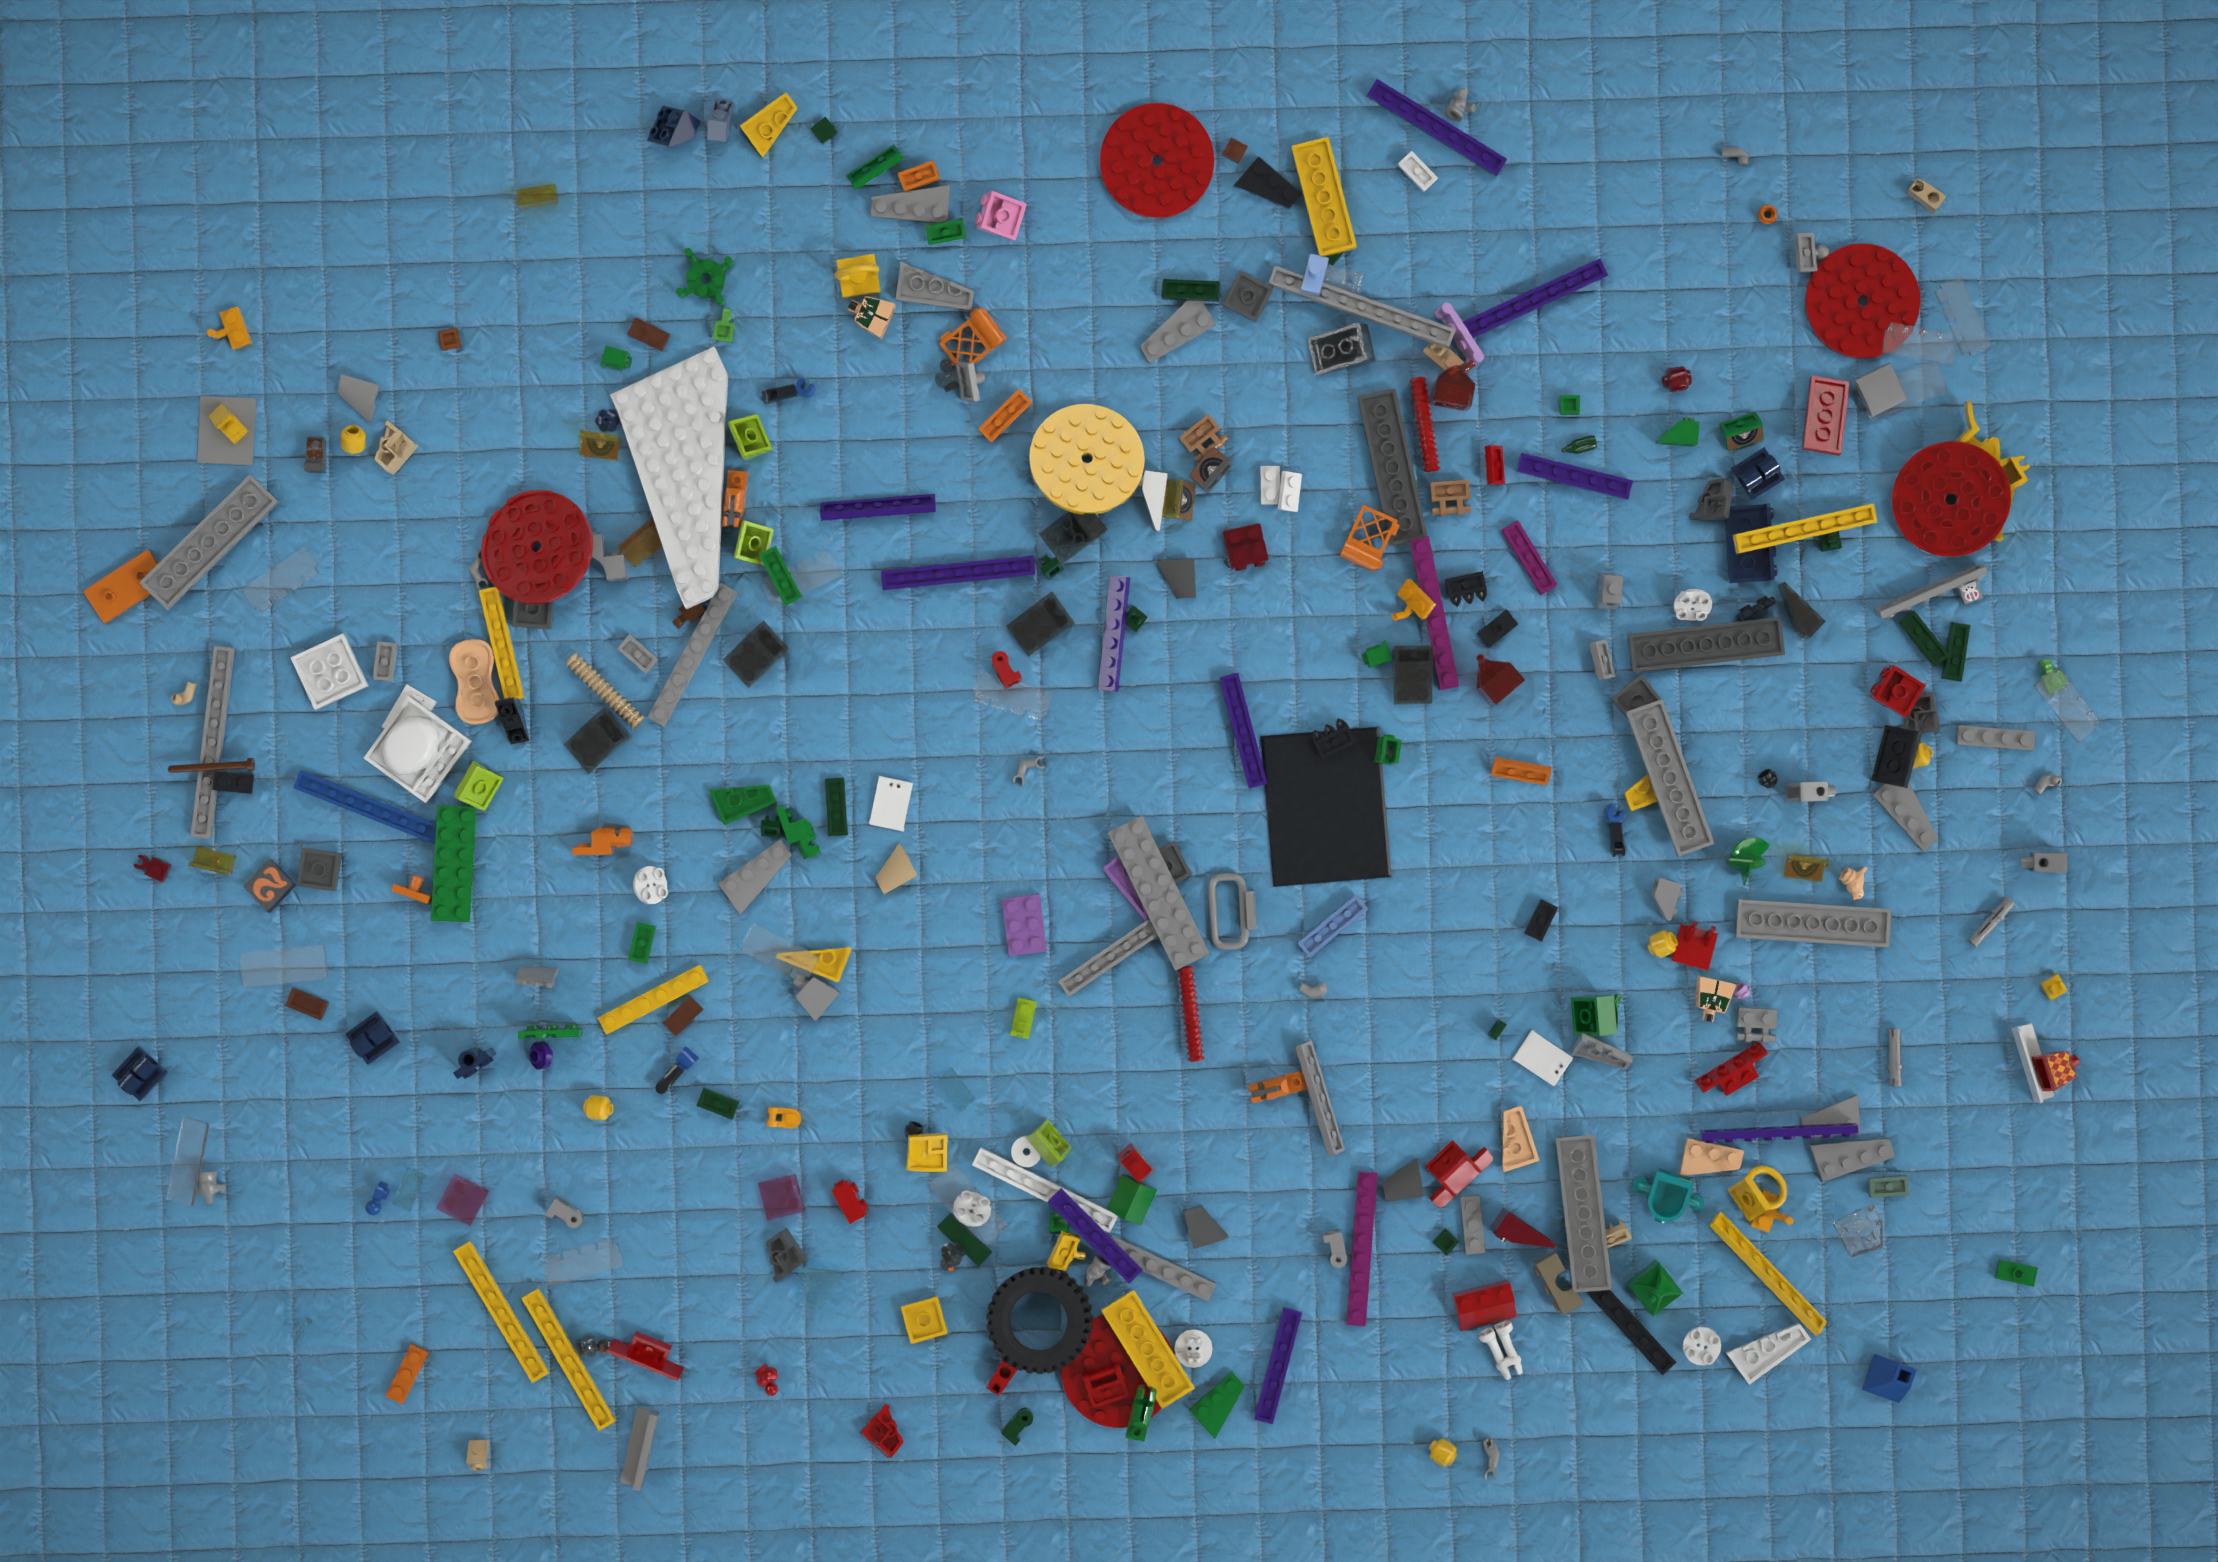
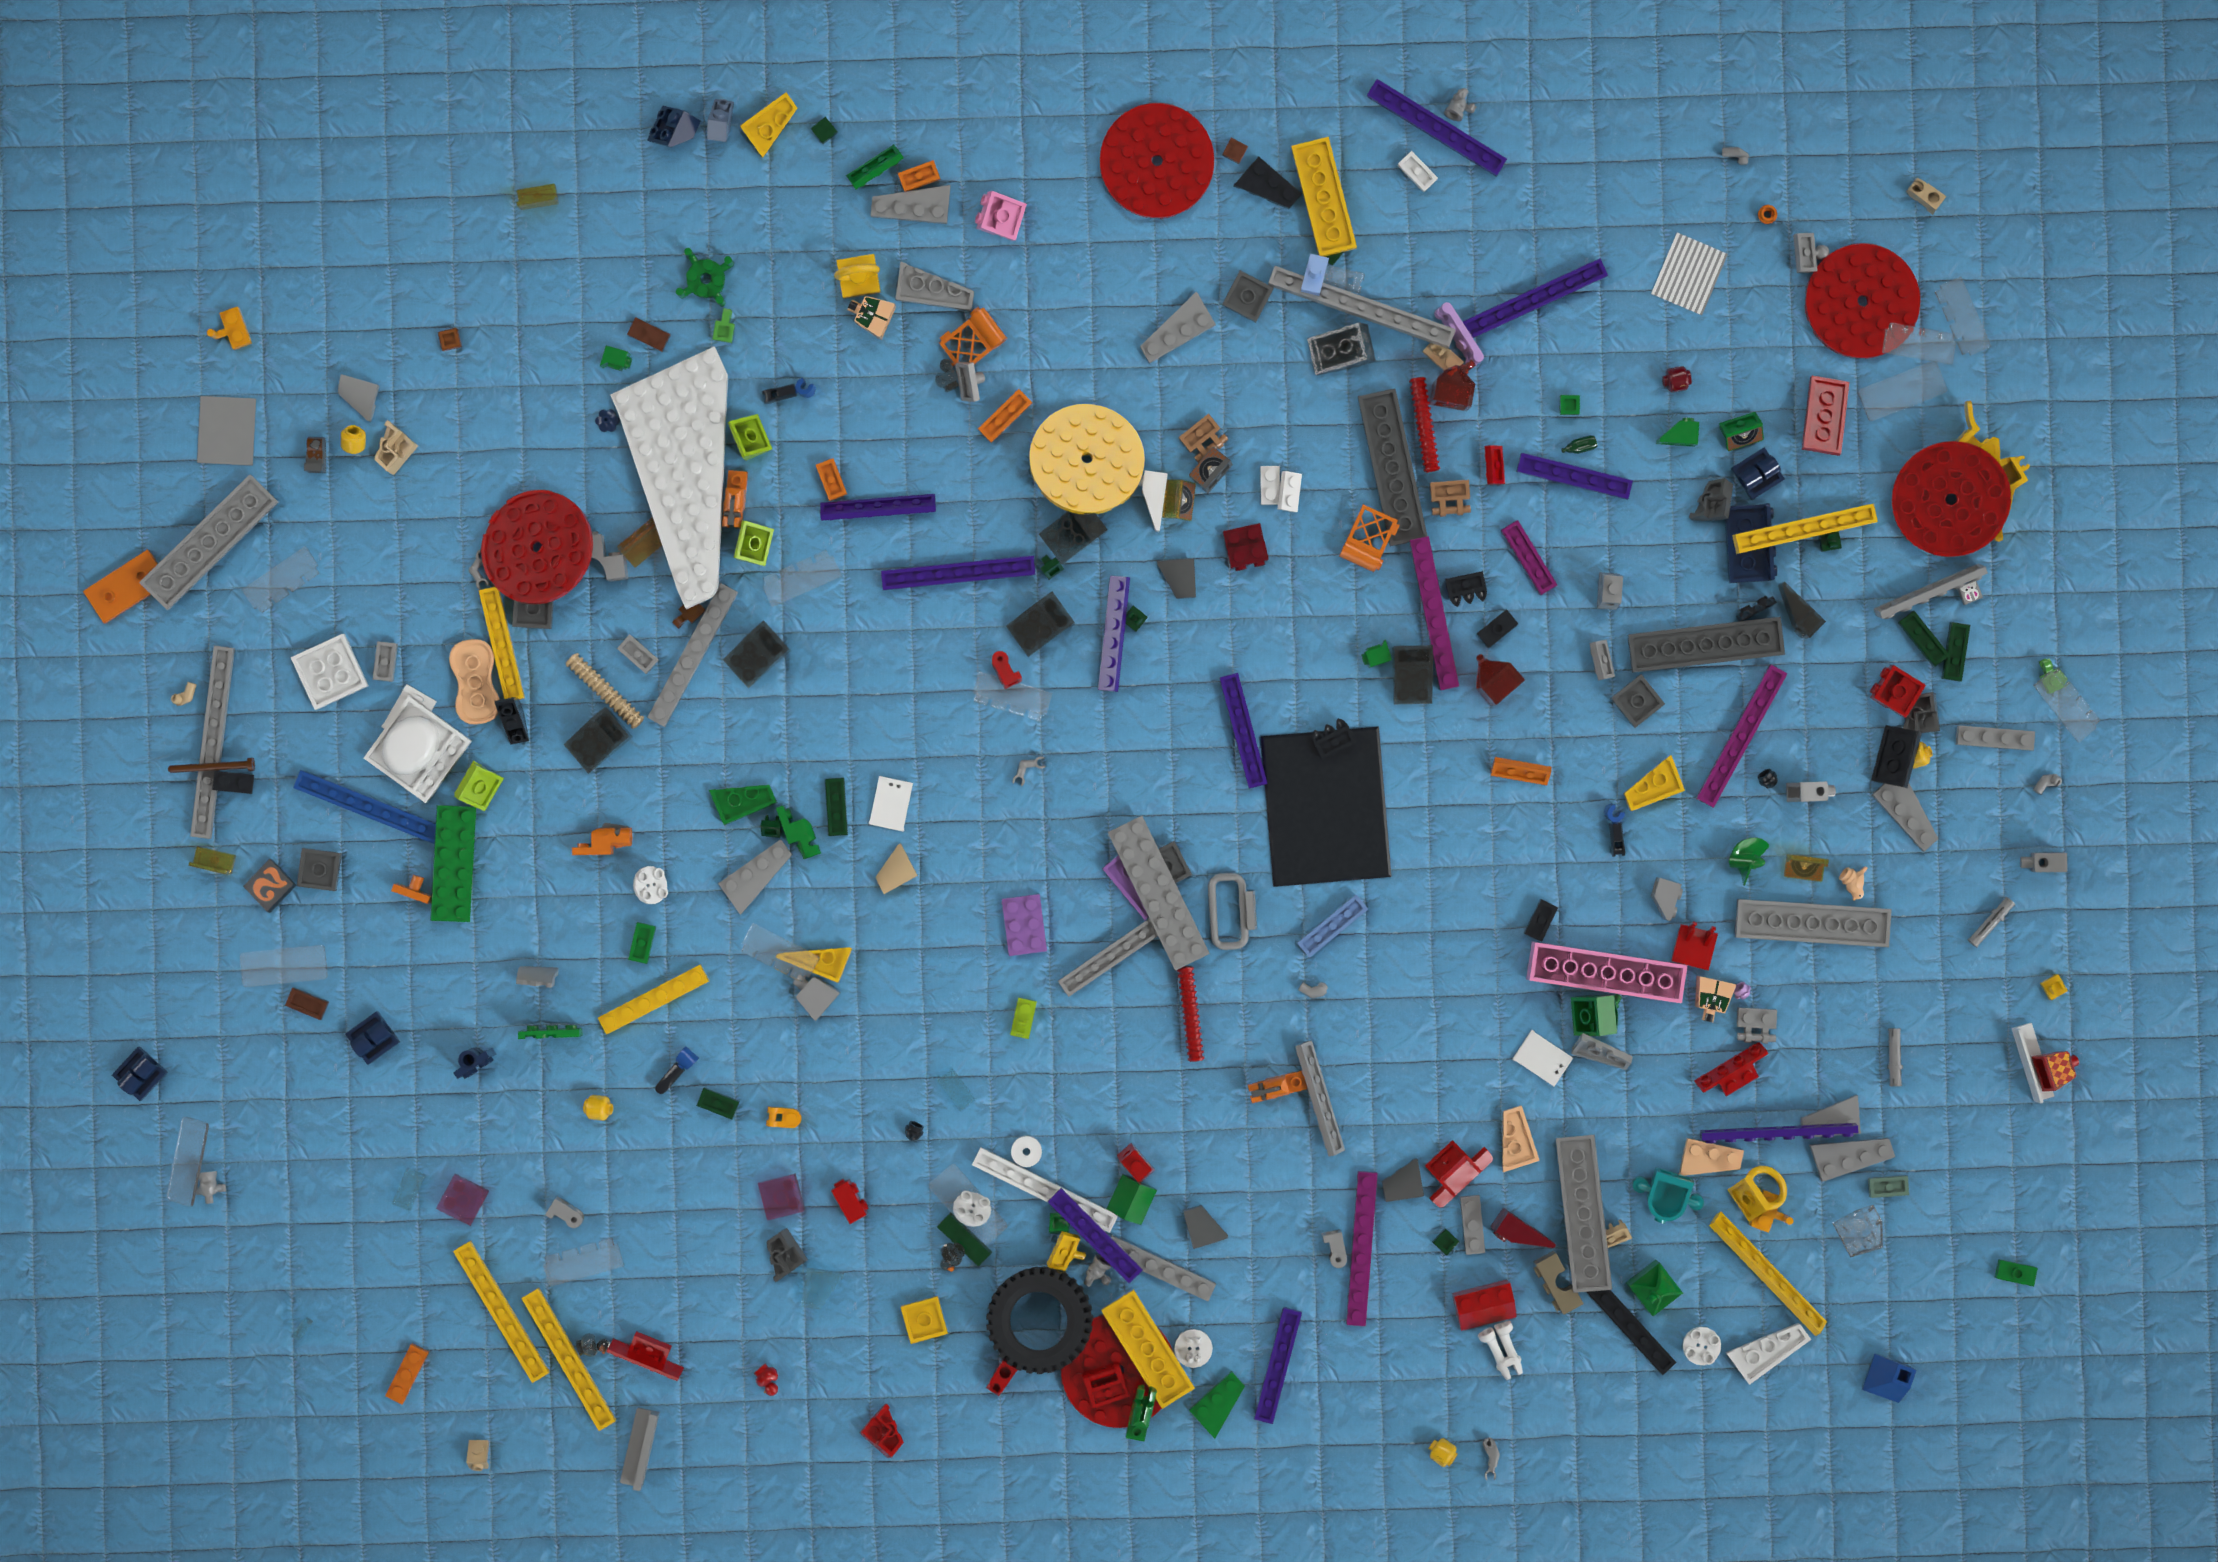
(155, 868): dark red plate -> none
(228, 423): yellow slope -> none
(381, 1192): blue plate -> none
(540, 1055): dark purple plate -> none
(599, 445): clear yellow panel -> none
(683, 1016): copper tile -> none
(780, 575): green plate -> none
(831, 479): none -> orange plate
(927, 1152): yellow plate -> none
(945, 231): green plate -> none
(1021, 1419): dark green leg -> none
(1049, 1143): lime slope -> none
(1190, 290): dark green tile -> none
(1387, 750): green window -> none
(1415, 600): light orange plate -> none
(1496, 1029): dark green tile -> none
(1606, 972): none -> bright pink brick
(1662, 943): yellow head -> none
(1669, 777): light grey plate -> none
(1689, 273): none -> sticker
(1692, 605): white plate -> none
(1741, 736): none -> magenta plate
(1880, 389): light grey slope -> none

